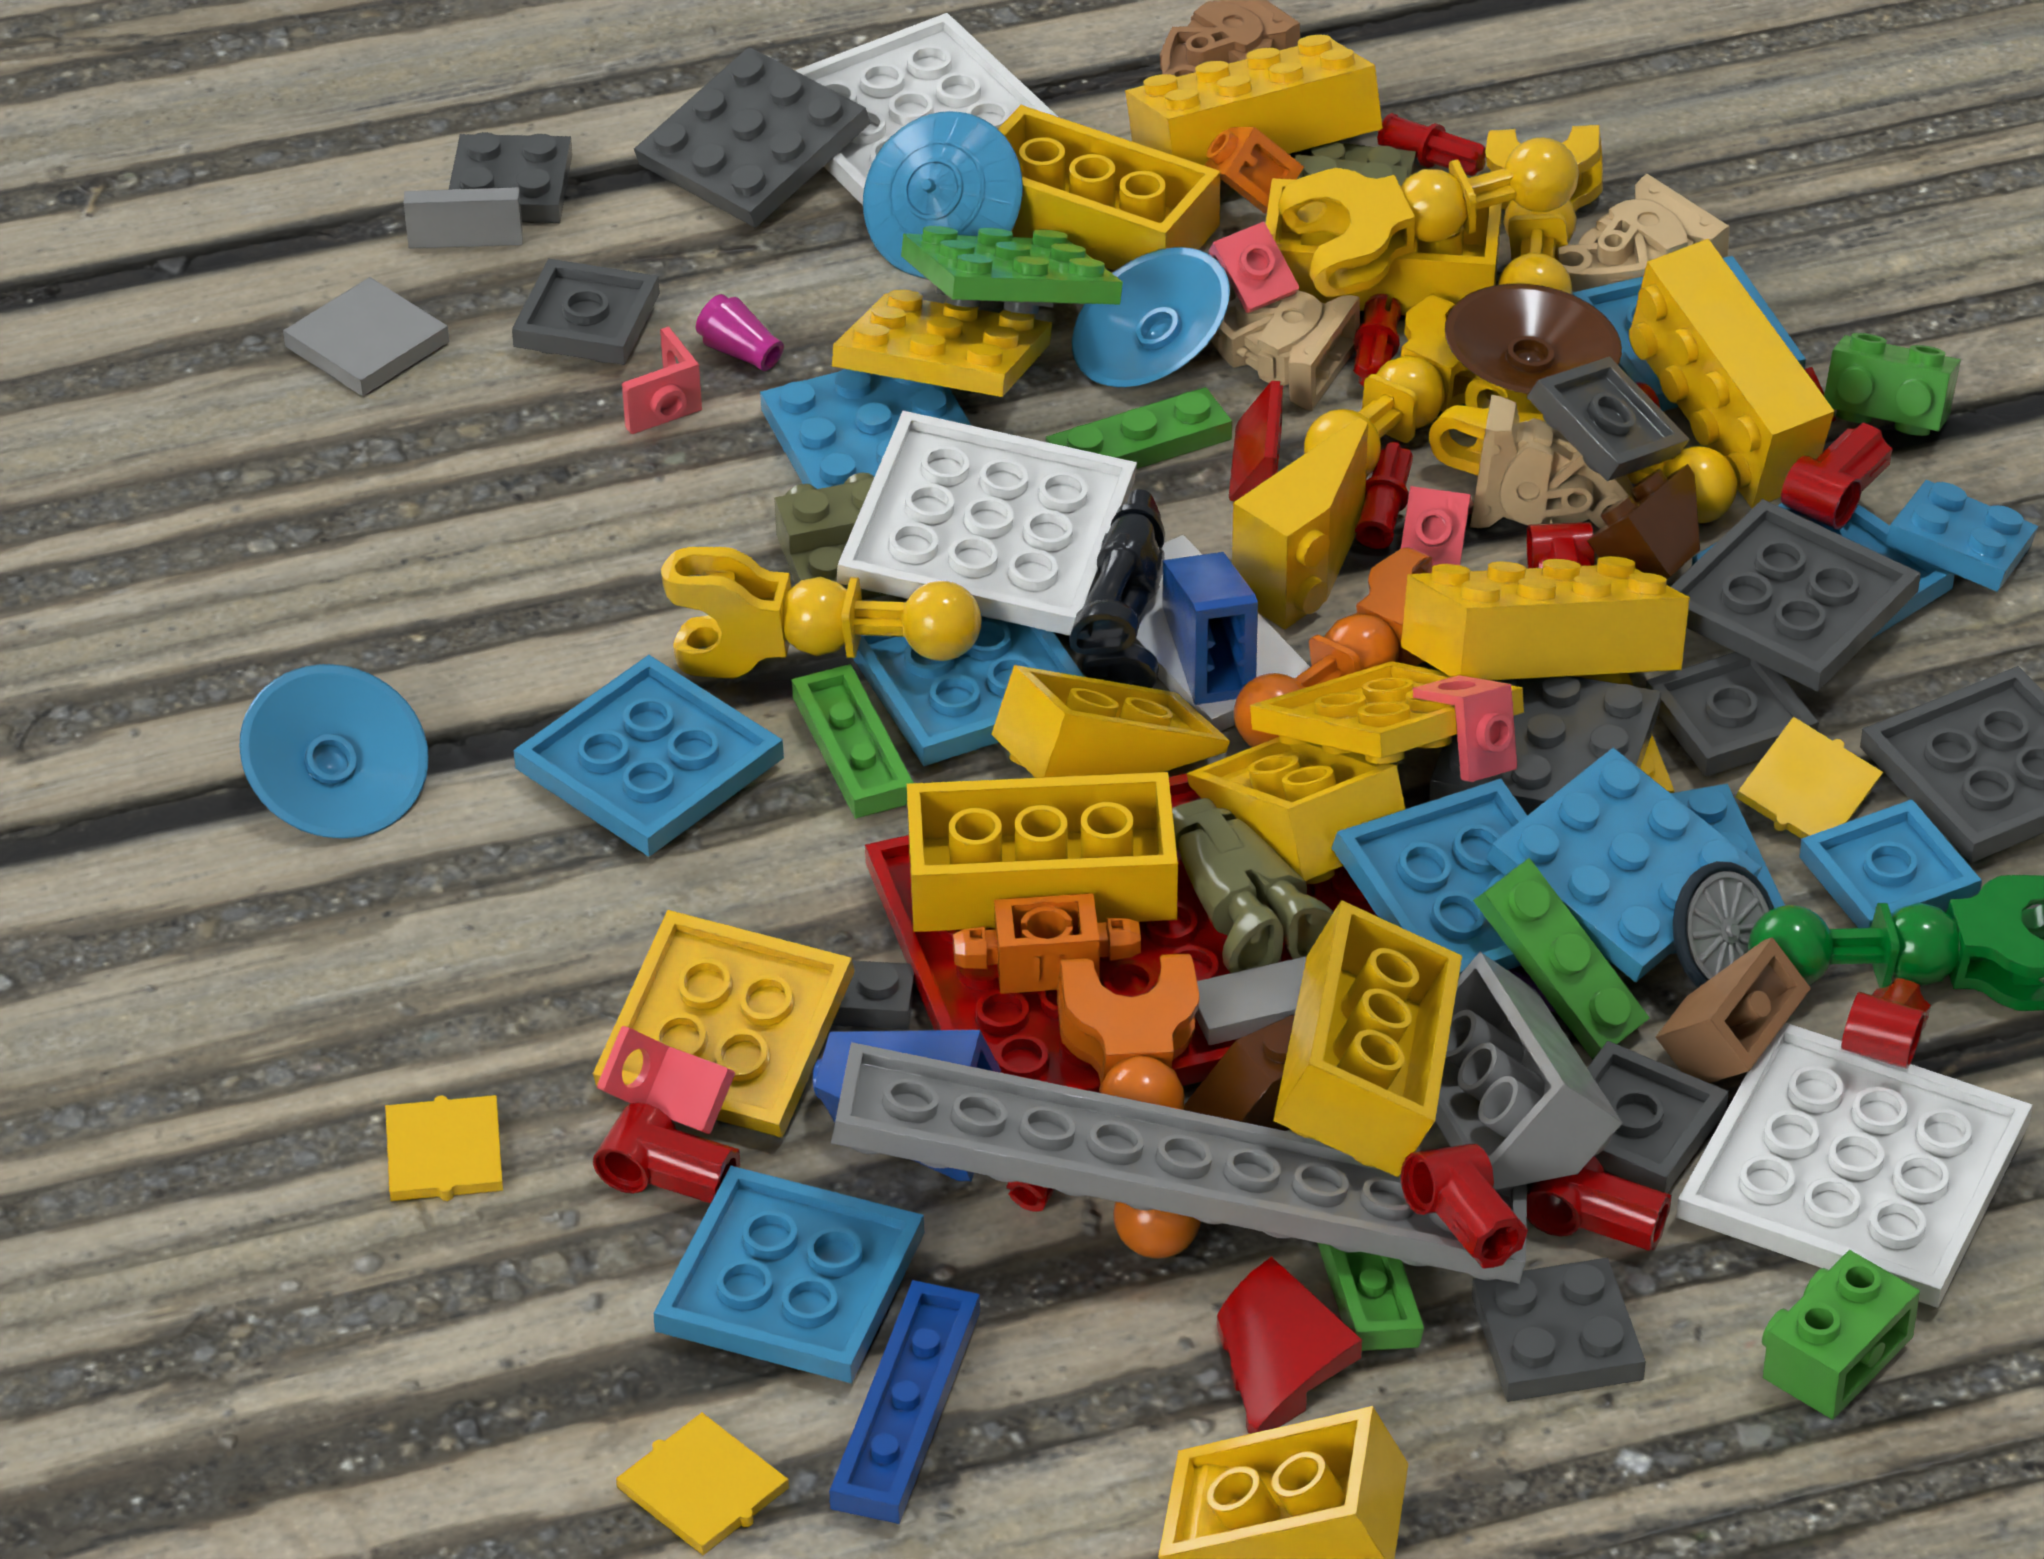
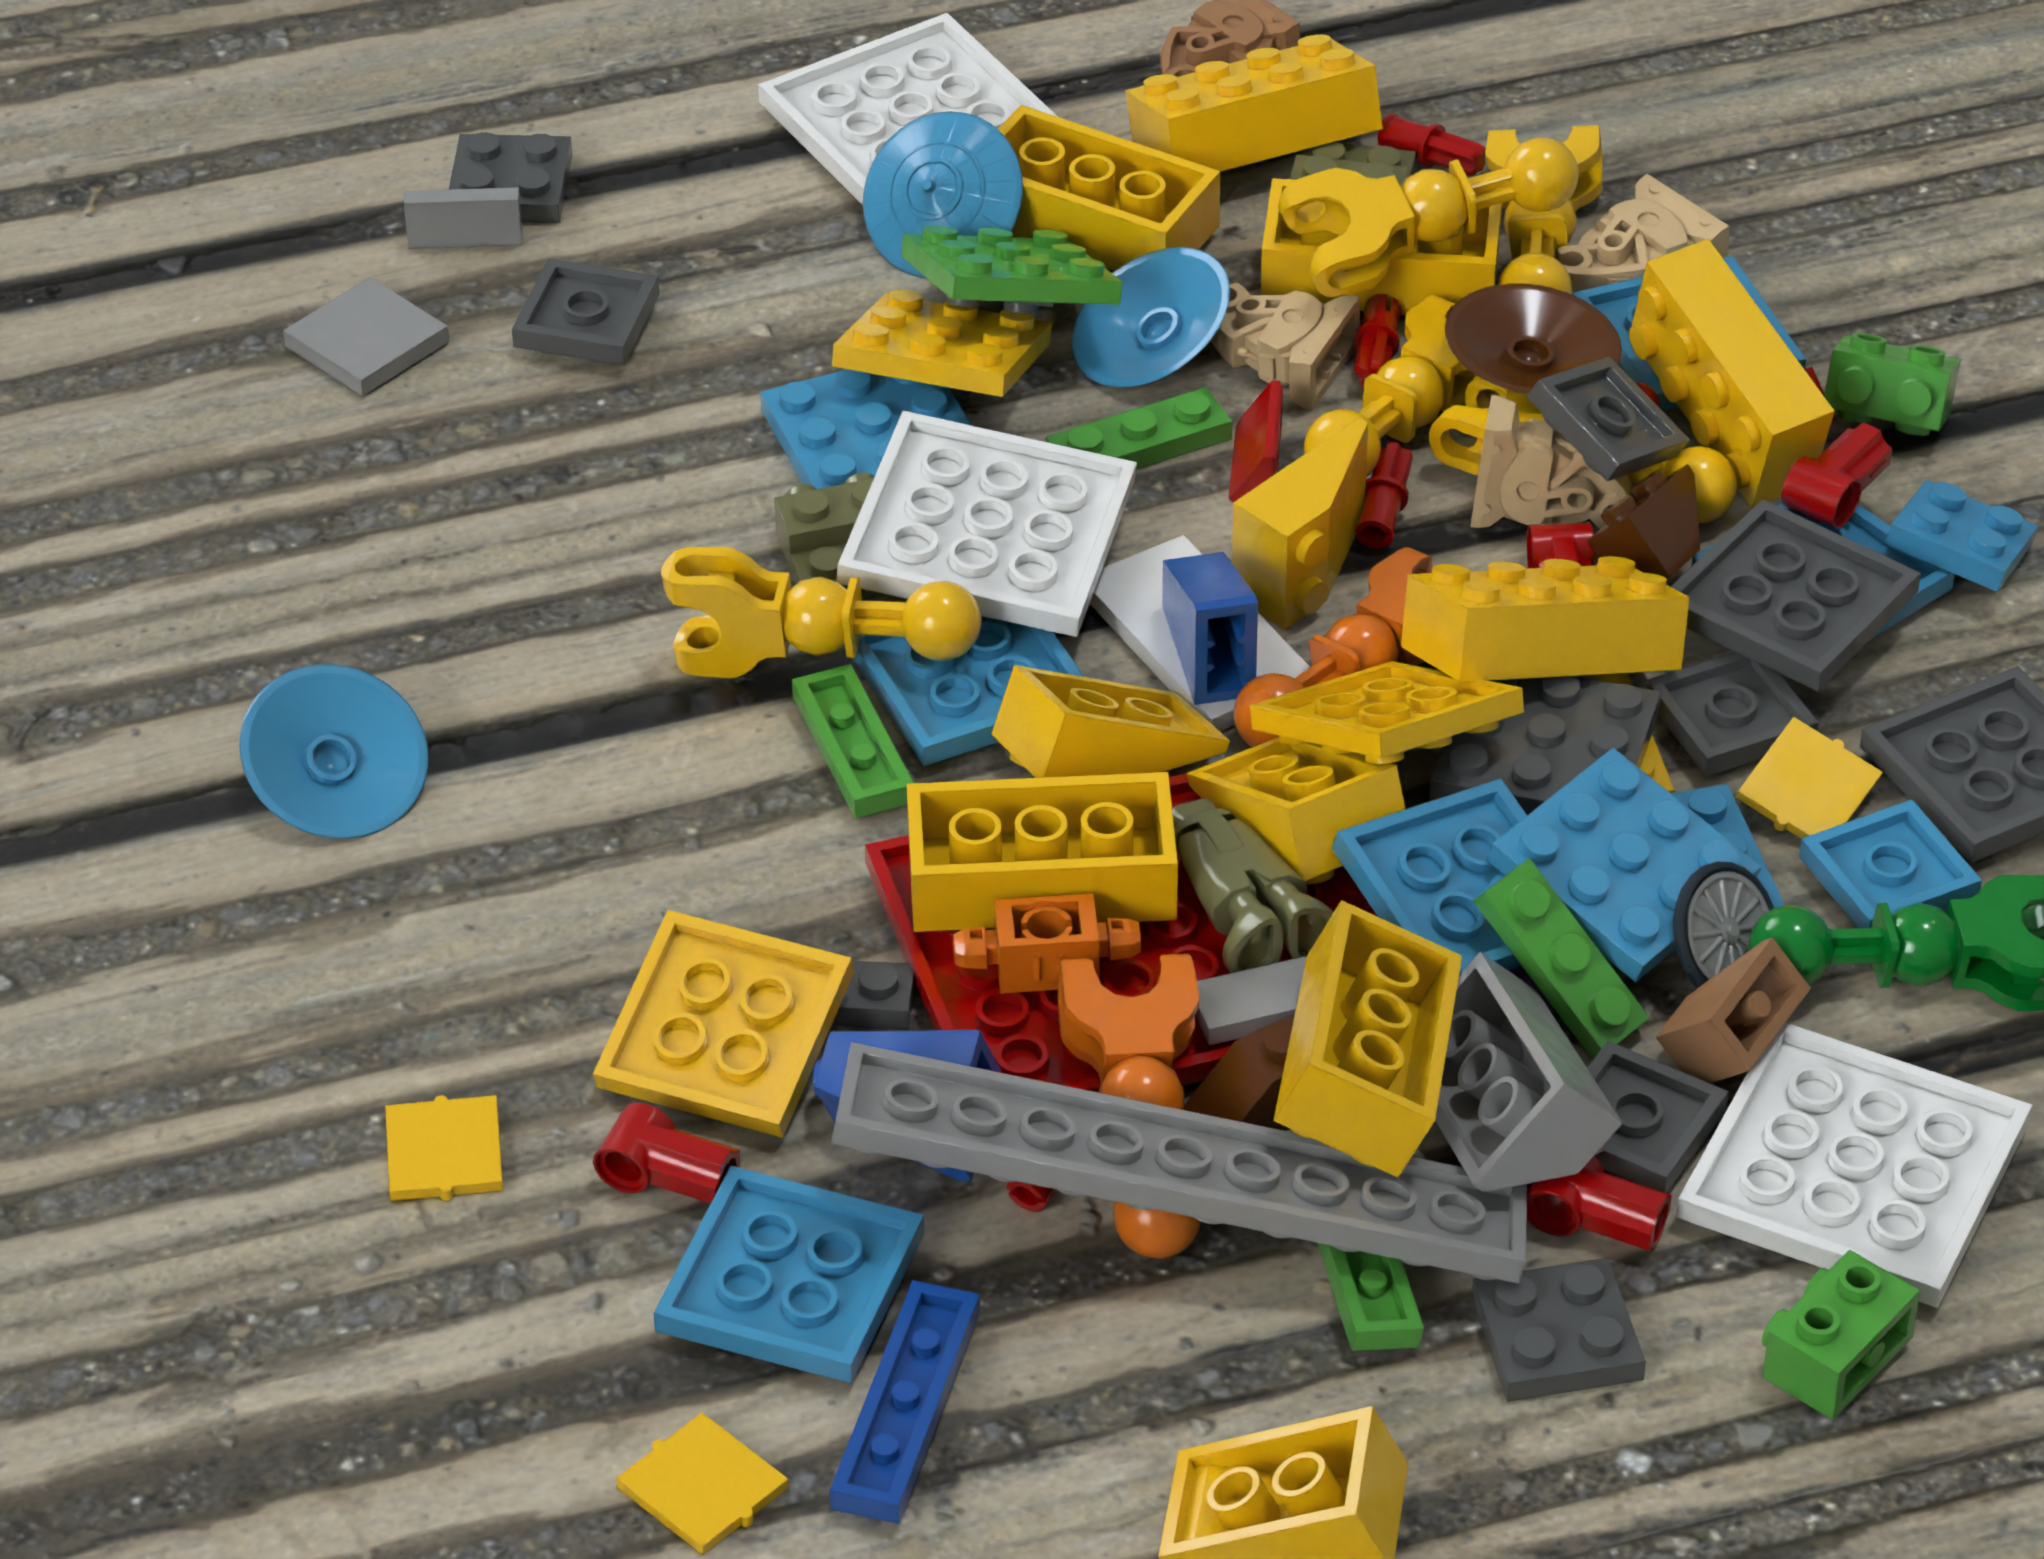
(648, 755): dark azure plate -> none
(665, 392): coral bracket -> none
(670, 1080): coral bracket -> none
(736, 331): dark pink cone -> none
(752, 136): dark grey plate -> none
(1129, 577): black piece -> none
(1250, 162): orange bracket -> none
(1255, 267): coral bracket -> none
(1280, 1344): red slope -> none
(1437, 523): coral bracket -> none
(1460, 1190): red piece -> none
(1482, 723): coral bracket -> none
(1887, 1023): red piece -> none

